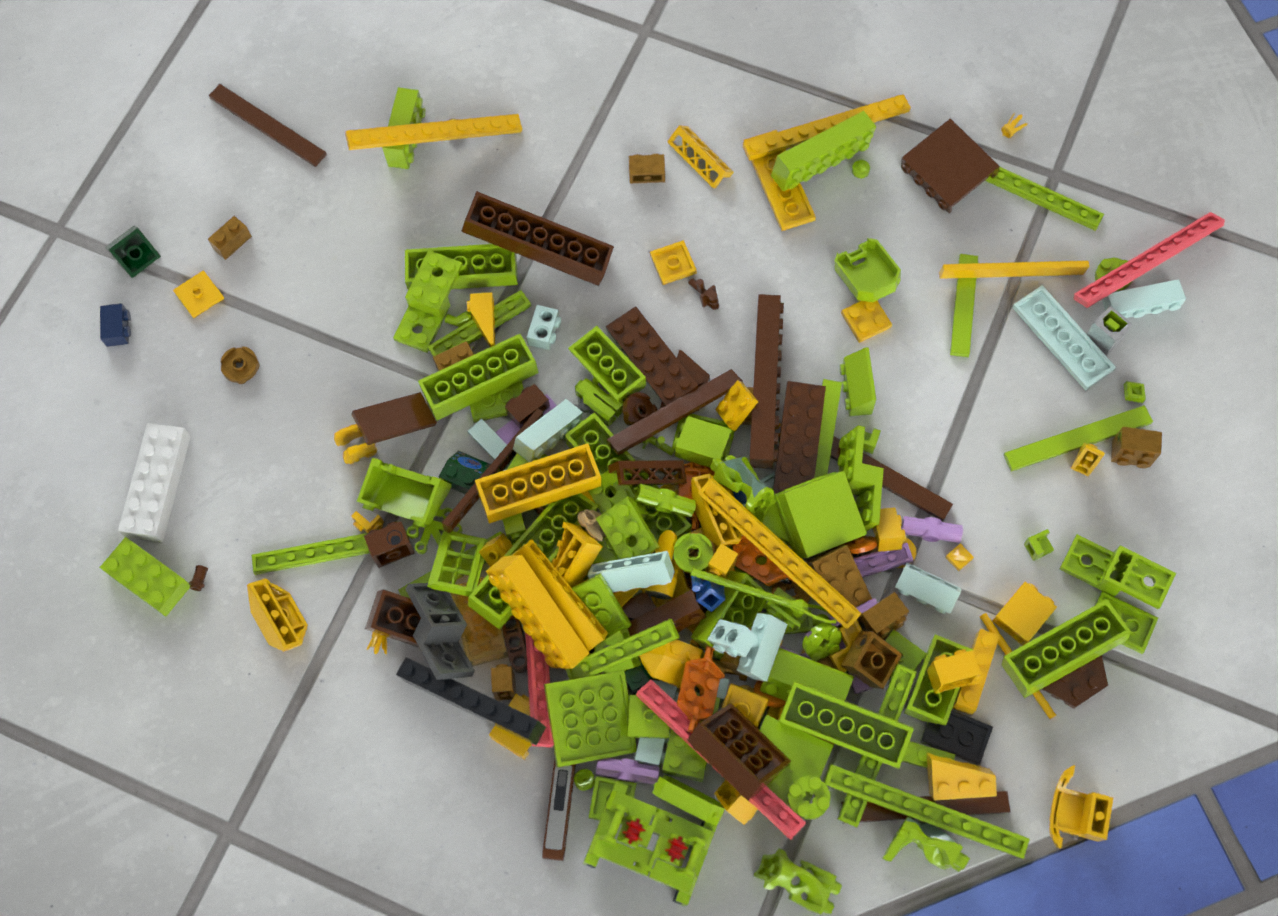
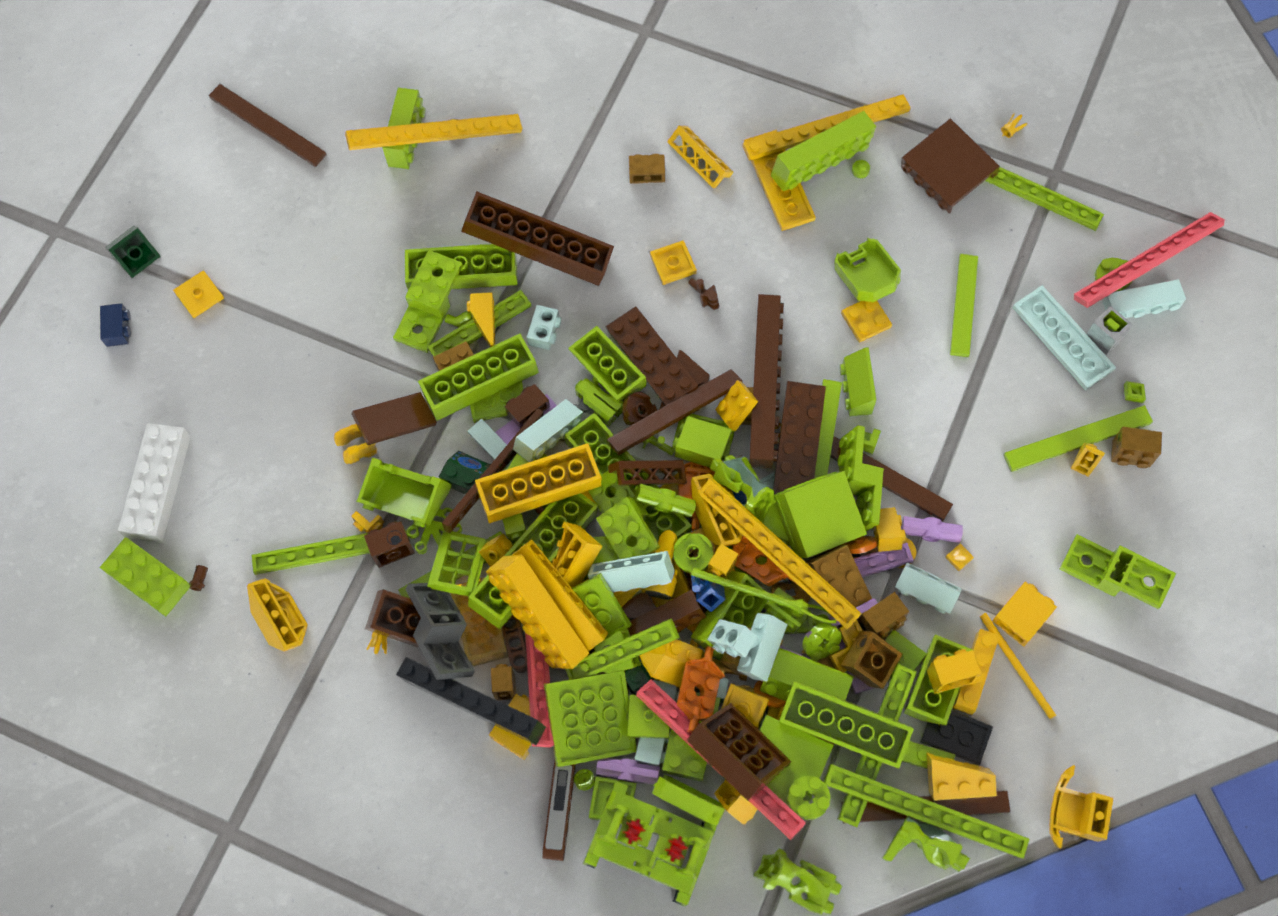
(229, 237): pearl gold brick -> none
(241, 374): pearl gold plate -> none
(588, 520): tan plate -> none
(1013, 269): yellow tile -> none
(1038, 545): lime panel -> none
(1065, 648): lime brick -> none
(1080, 683): reddish brown wing -> none
(1138, 621): lime tile -> none

